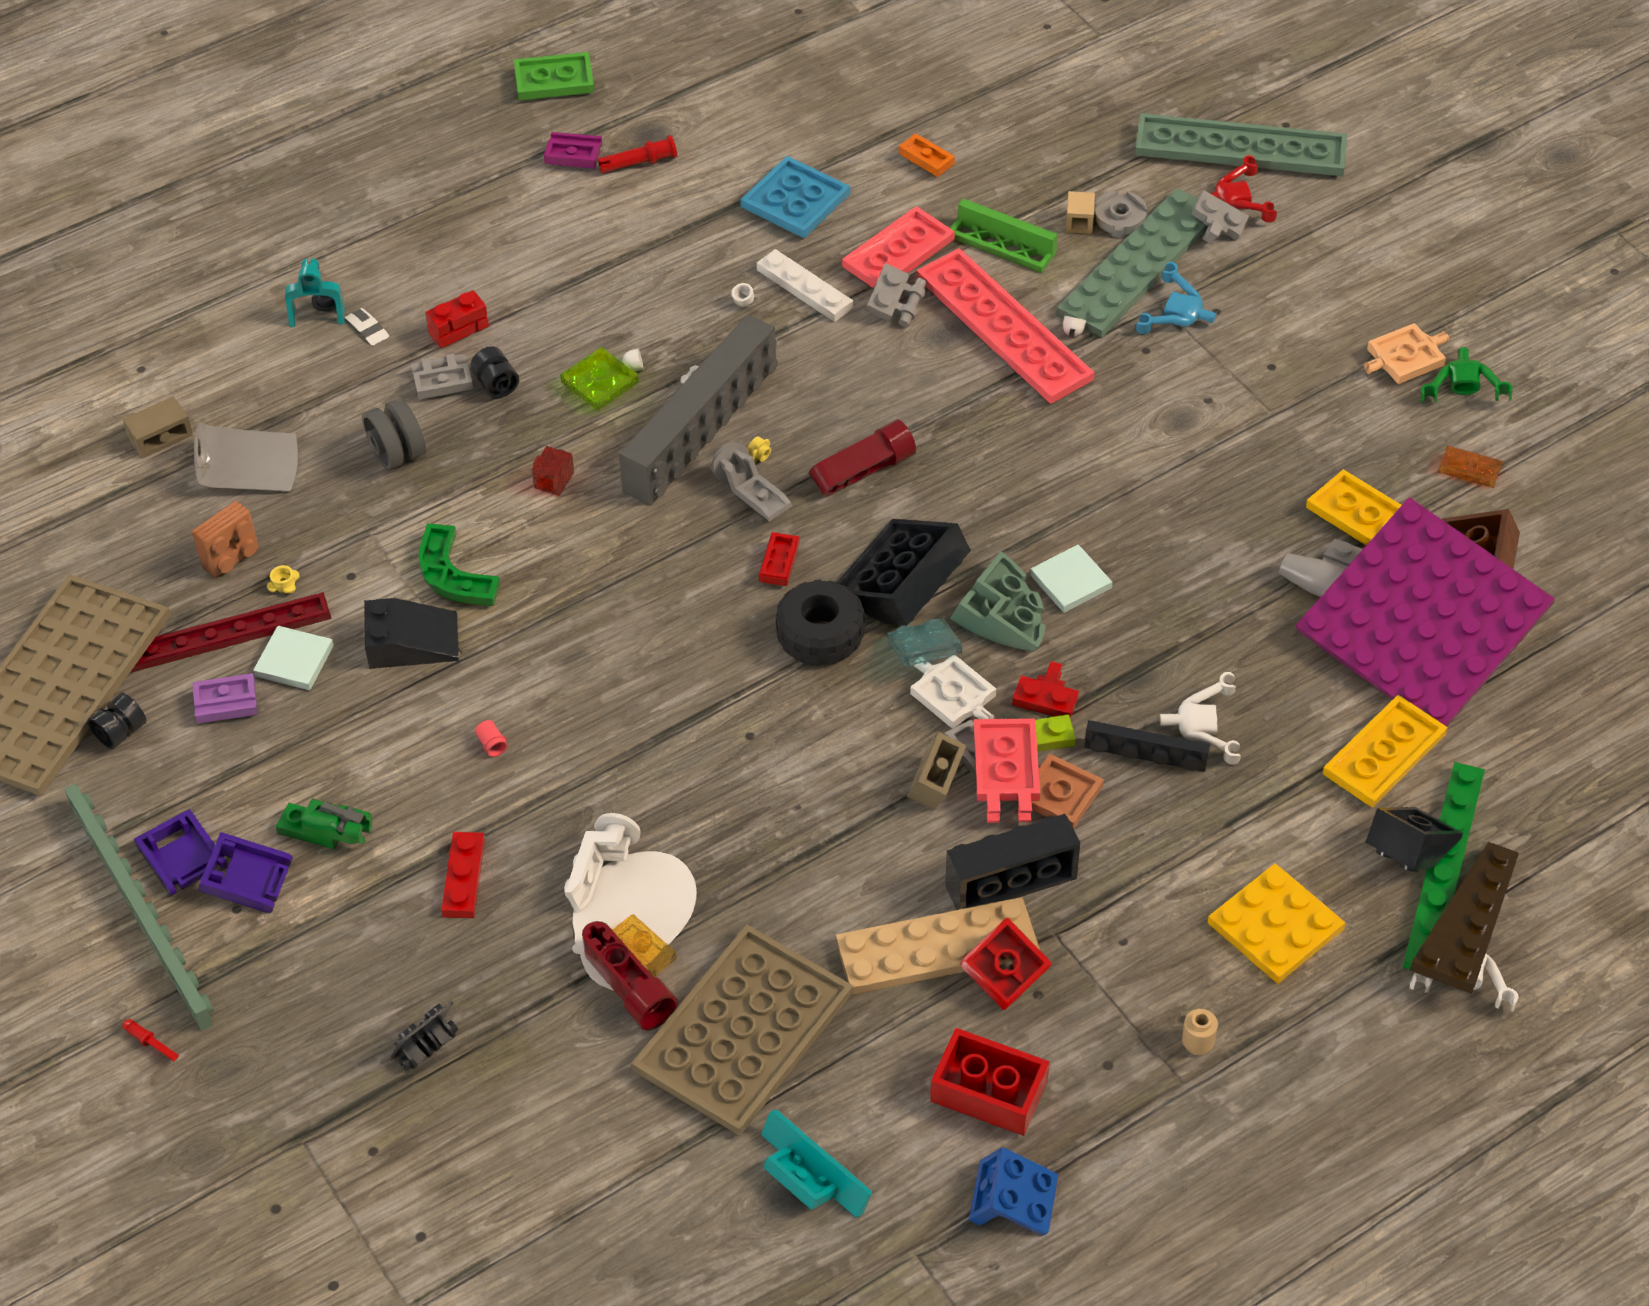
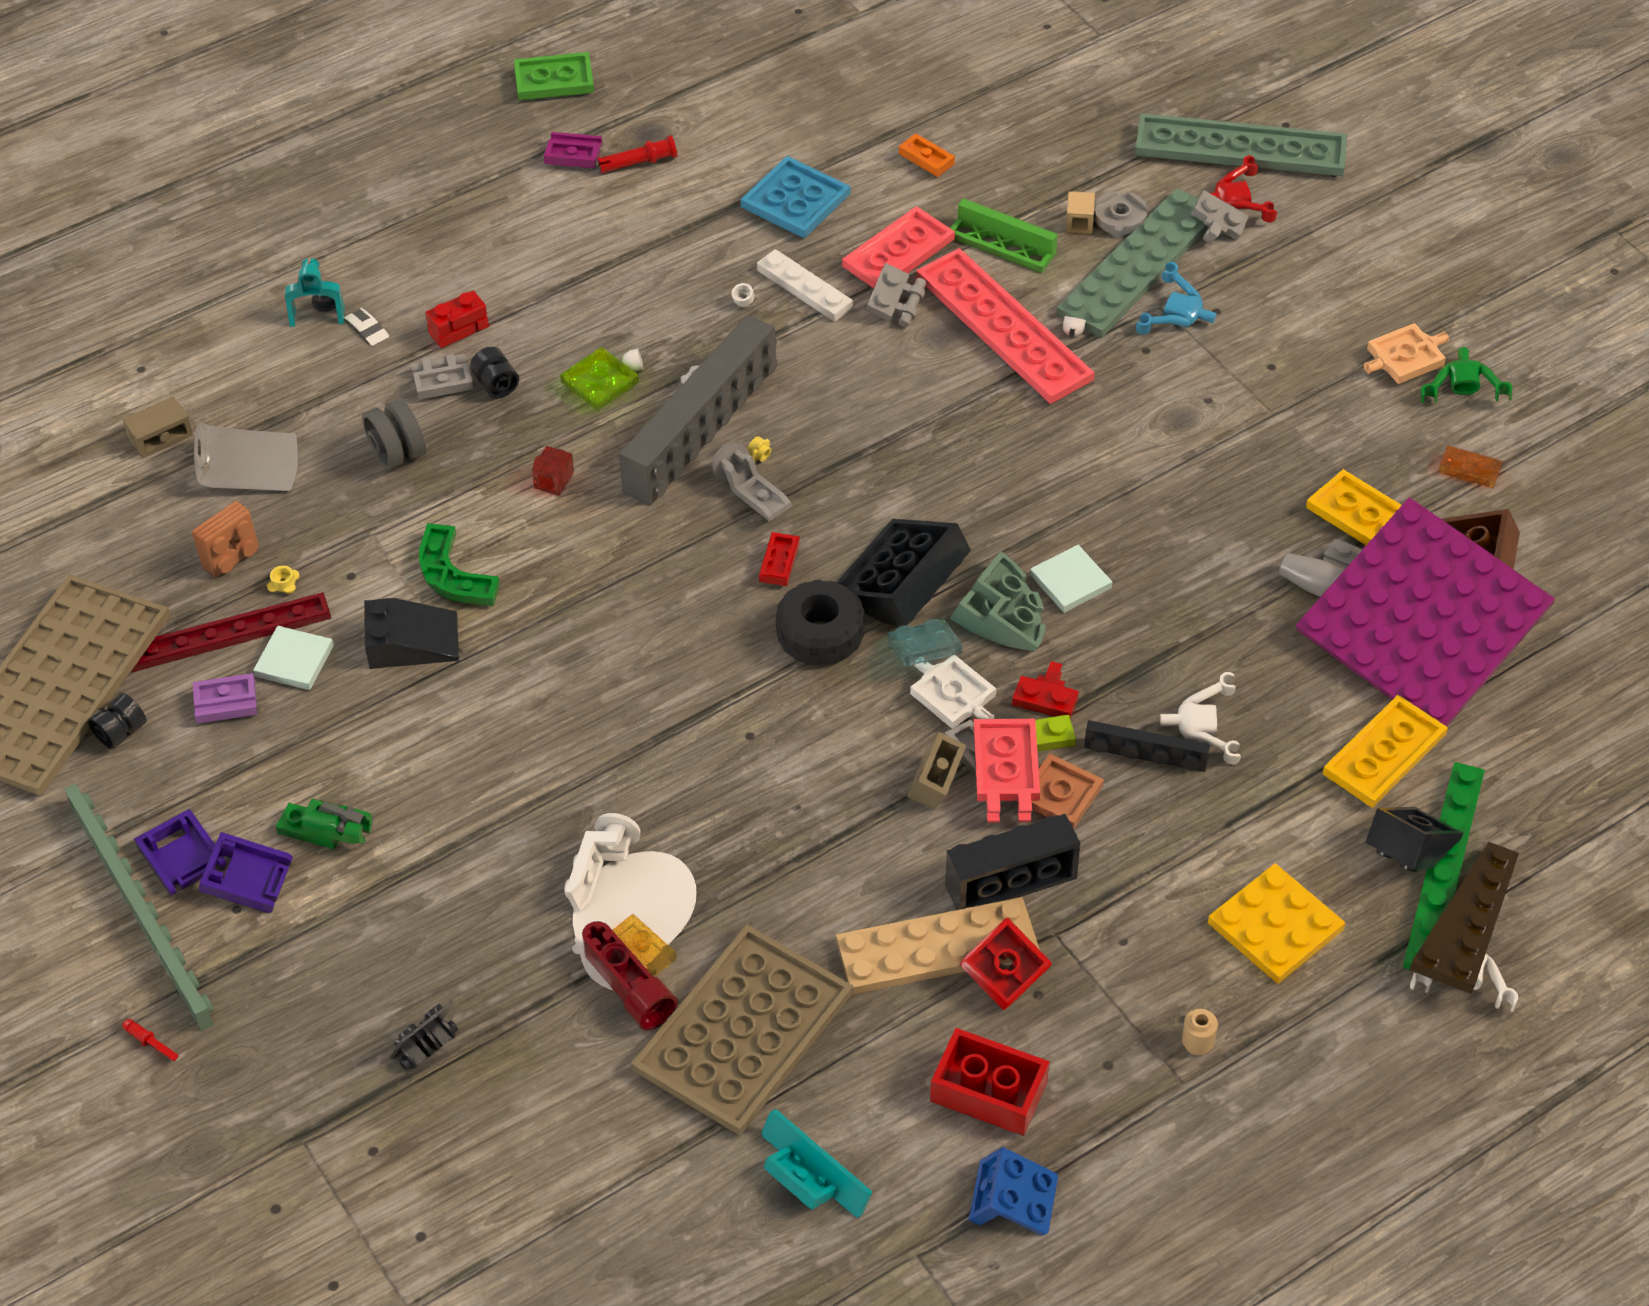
(463, 875): red plate -> none
(491, 738): coral piece -> none
(883, 448): dark red beam -> none

